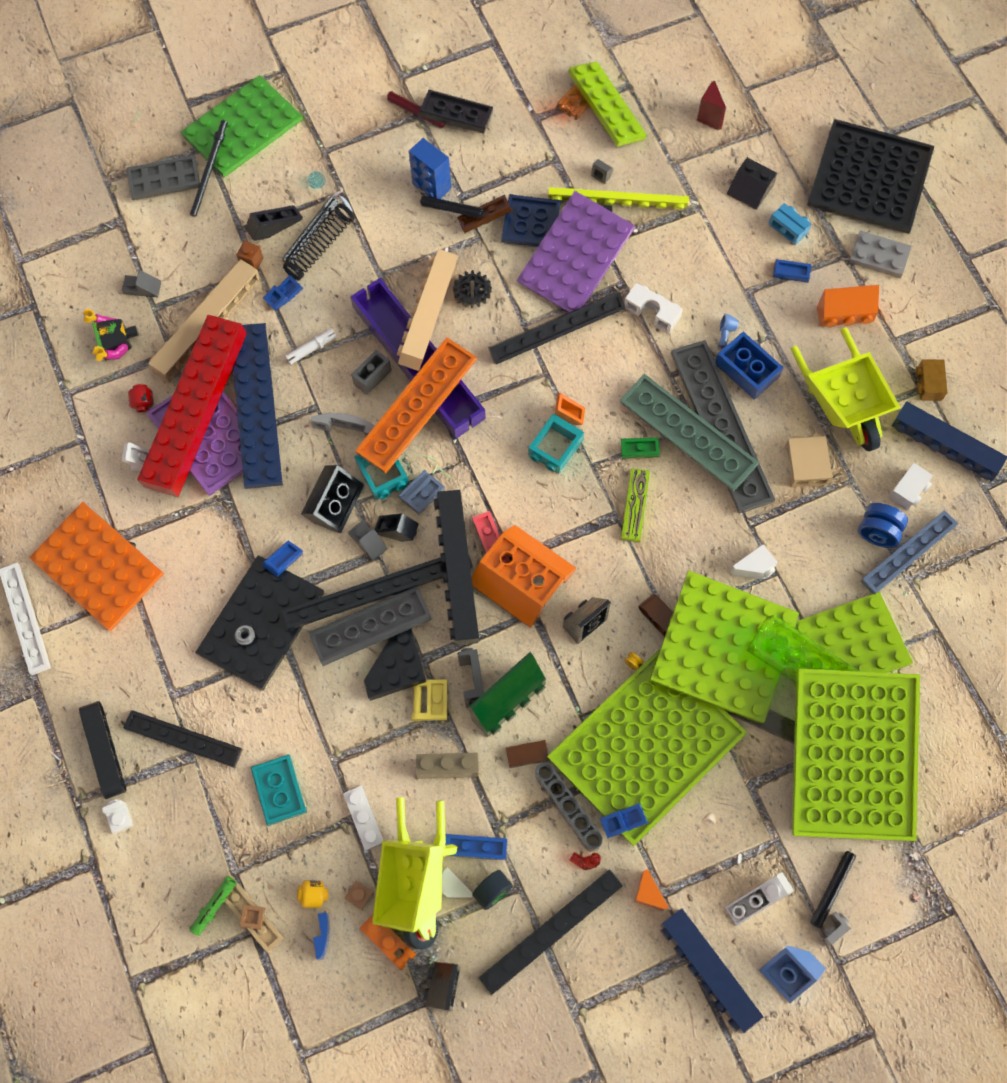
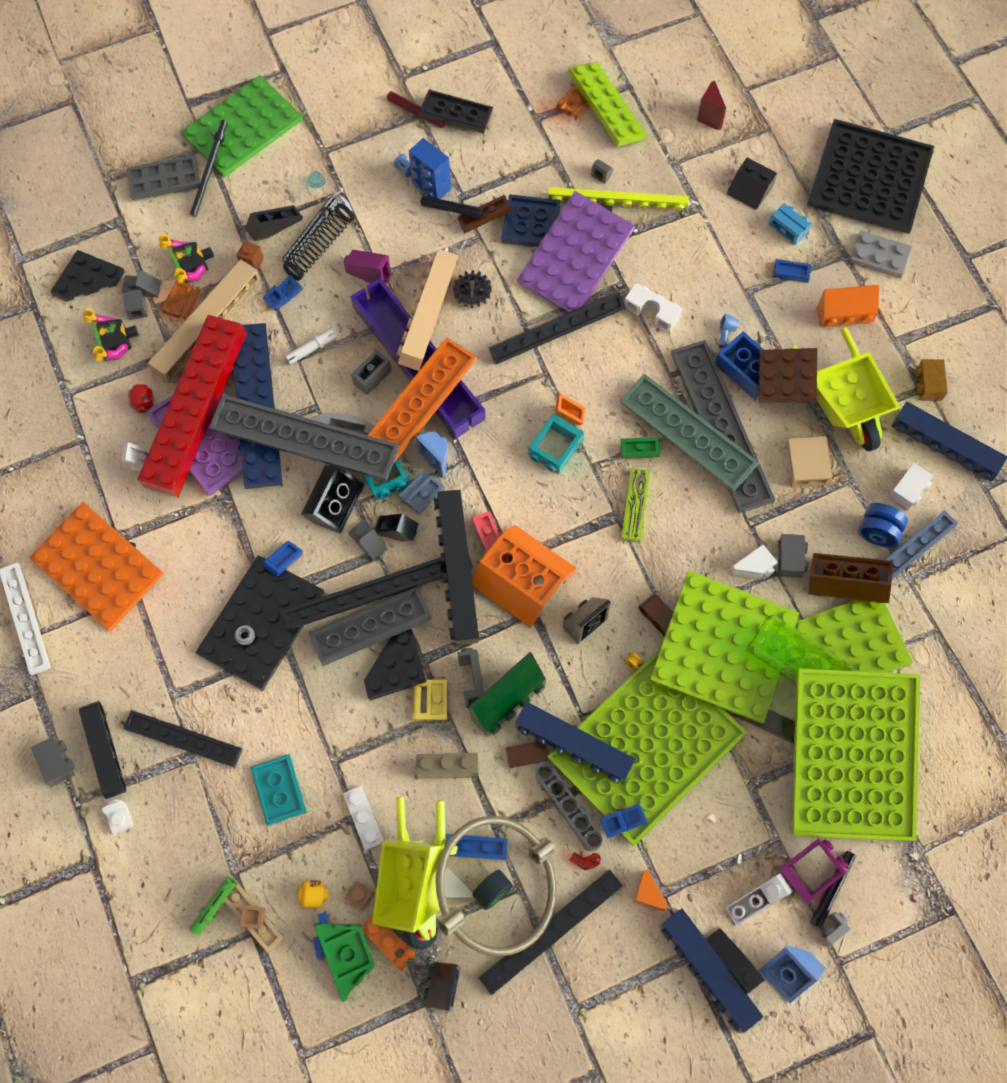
(53, 761): none -> dark grey brick
(86, 276): none -> black plate
(135, 304): none -> dark grey brick
(181, 300): none -> clear orange plate
(187, 258): none -> torso
(304, 437): none -> dark grey plate
(345, 954): none -> green wing
(368, 266): none -> magenta slope
(404, 166): none -> medium blue bush
(434, 450): none -> medium blue slope
(453, 918): none -> dark tan piece
(574, 742): none -> dark blue brick
(735, 961): none -> black slope
(788, 375): none -> reddish brown plate
(792, 555): none -> dark grey brick
(798, 883): none -> magenta window
(851, 578): none -> reddish brown slope

